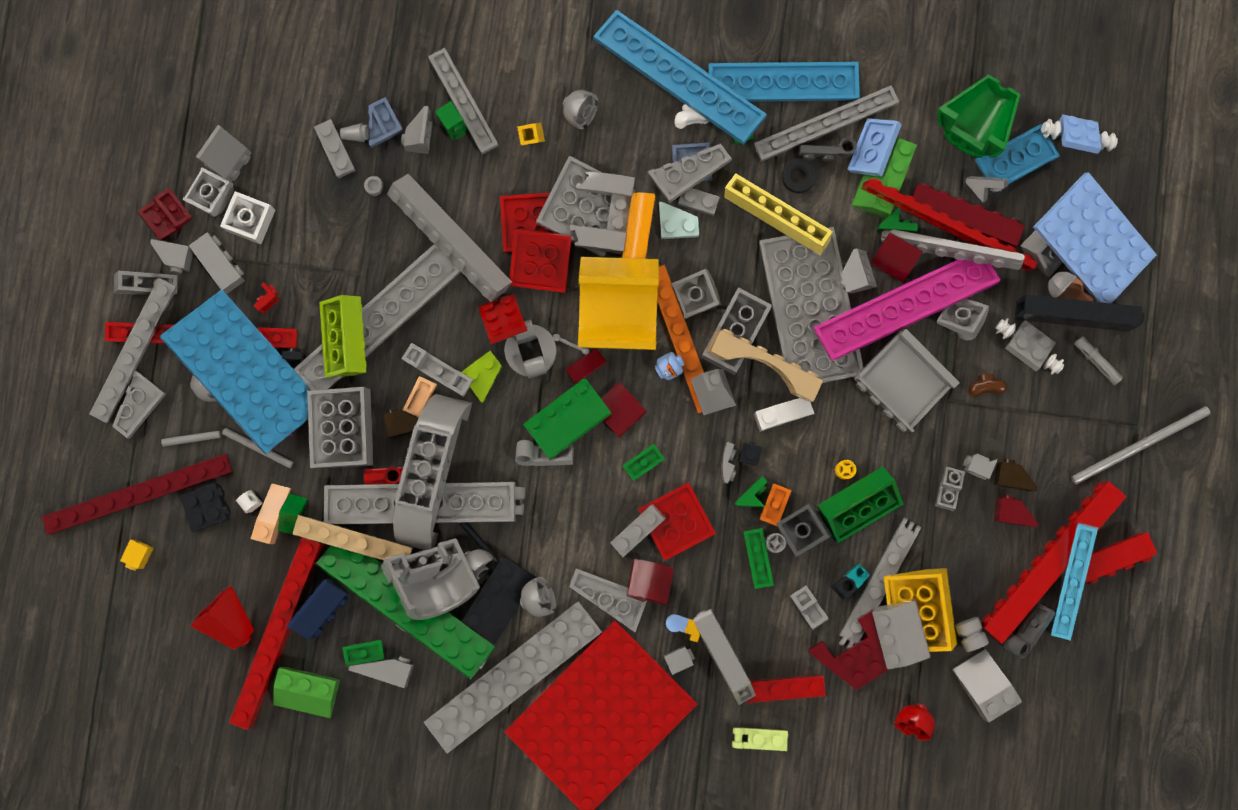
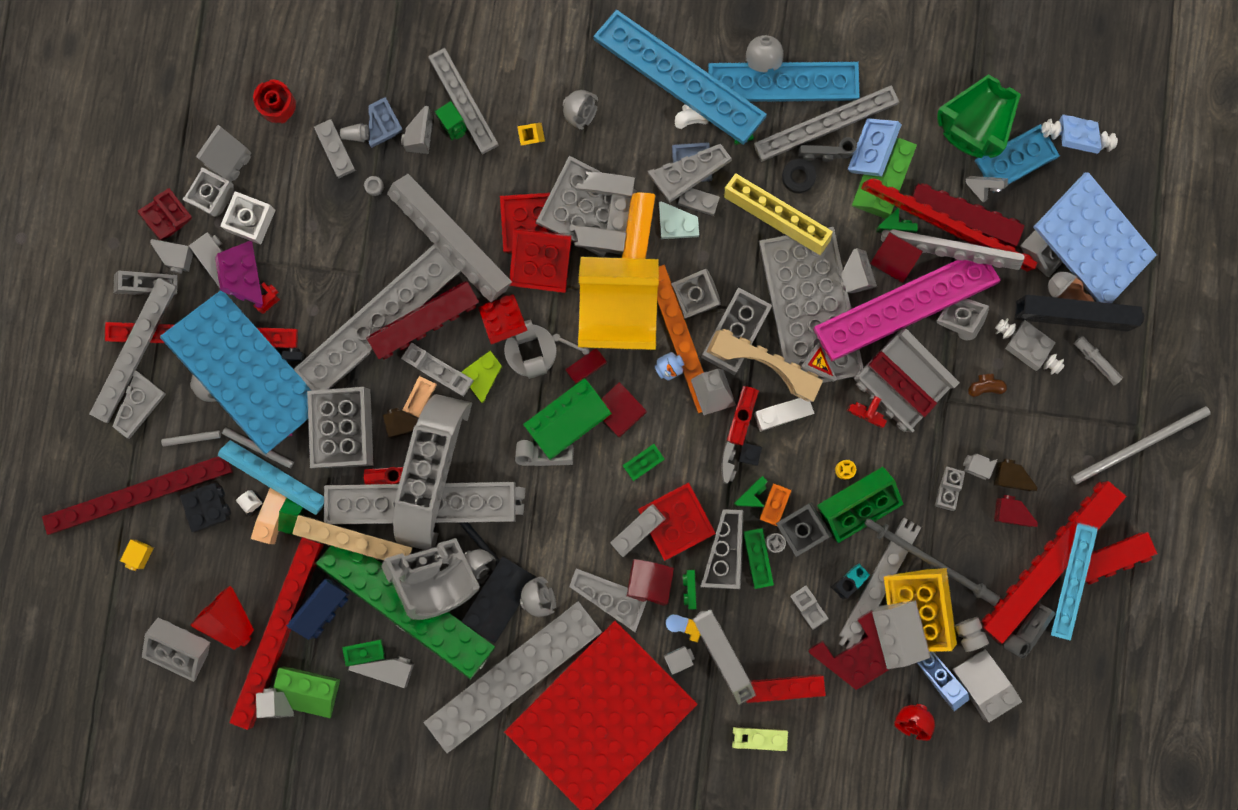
(175, 649): none -> light grey slope
(239, 273): none -> magenta wing
(272, 477): none -> medium azure plate
(272, 704): none -> light grey slope
(283, 104): none -> red brick
(342, 336): lime slope -> none
(422, 319): none -> dark red brick
(689, 581): none -> green plate
(726, 553): none -> light grey wedge
(745, 403): none -> red piece
(764, 53): none -> light grey cylinder
(819, 364): none -> piece
(868, 415): none -> red plate
(902, 384): none -> dark red plate
(944, 681): none -> light blue slope
(979, 590): none -> dark grey bar

